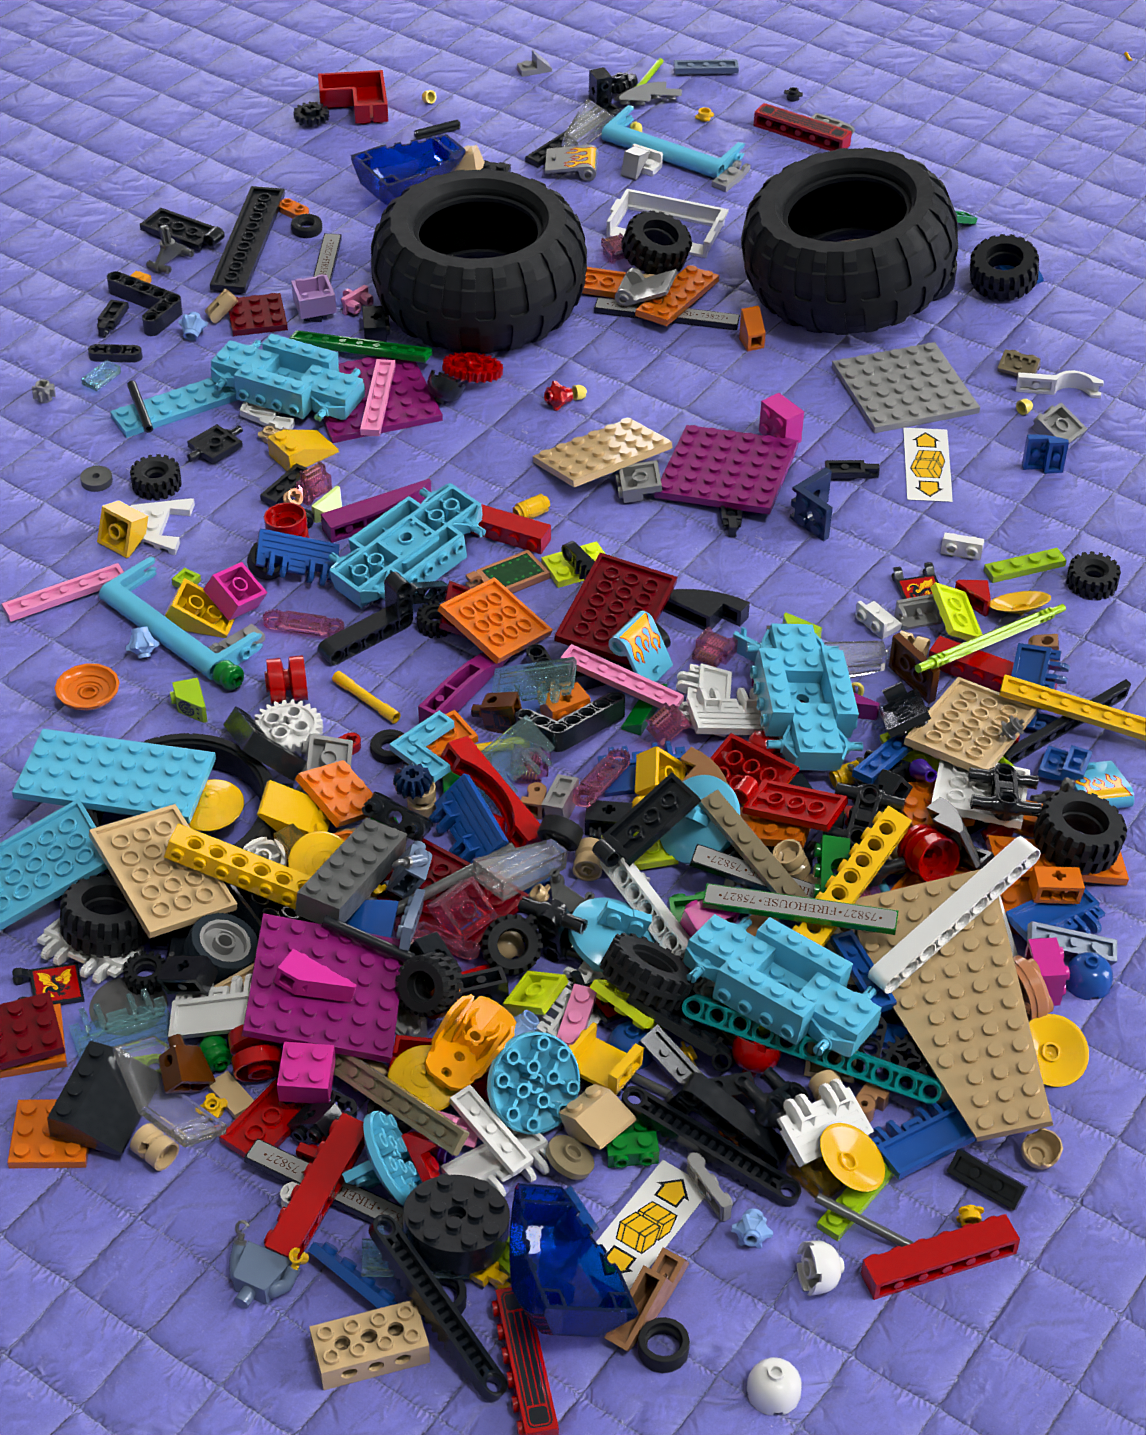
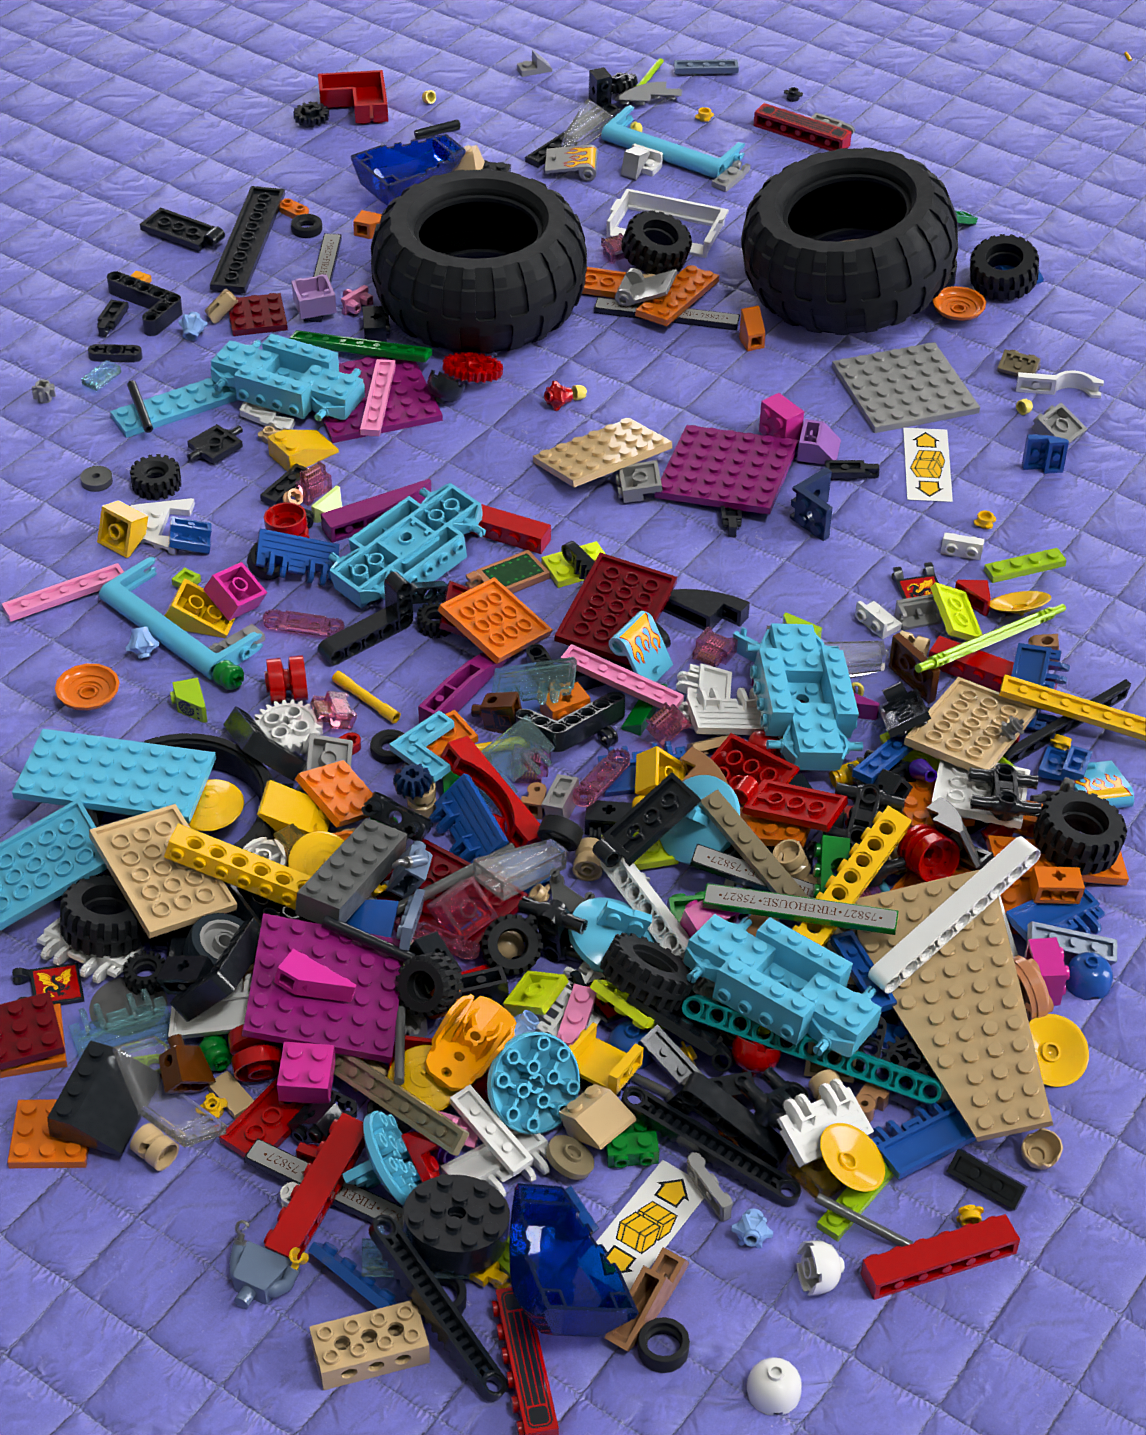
(168, 250): dark grey axle -> none
(190, 535): none -> blue slope
(224, 974): none -> black beam
(334, 709): none -> clear pink piece
(365, 224): none -> orange slope
(399, 1066): none -> dark grey bar
(532, 506): yellow head -> none
(607, 736): none -> black bush
(705, 745): none -> tan plate
(817, 443): none -> medium lavender slope
(959, 303): none -> orange hat
(985, 519): none -> yellow plate
(1061, 742): none -> yellow plate
(1086, 567): black tyre -> none

